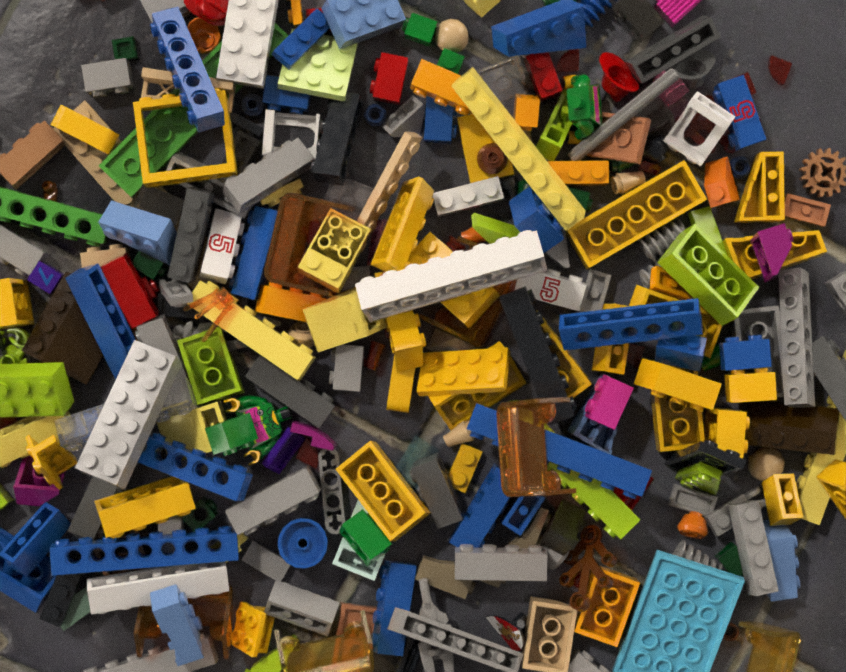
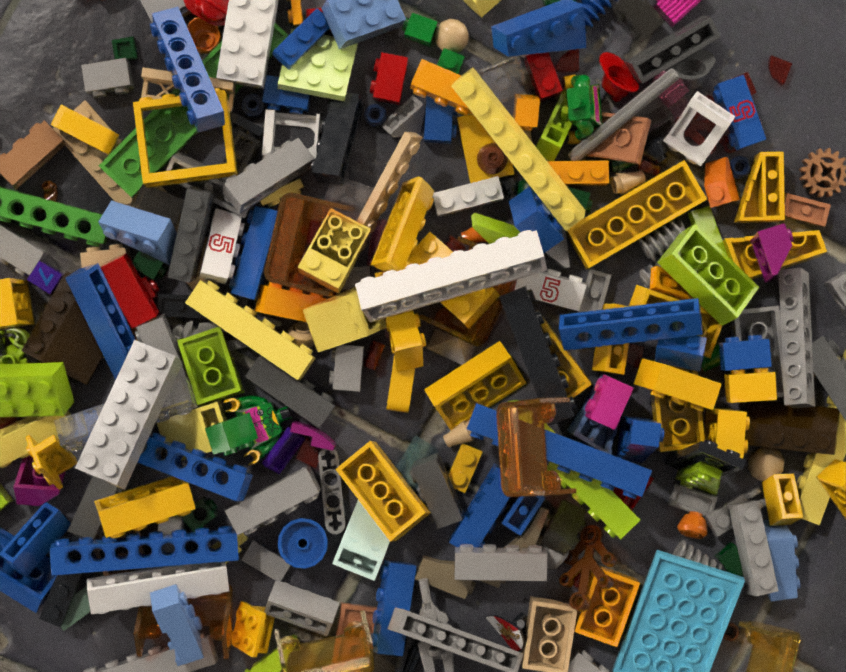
(175, 292): light grey hinge -> none
(219, 299): clear orange plant -> none
(365, 537): green brick -> none
(464, 372): yellow plate -> none
(638, 438): none -> blue wedge

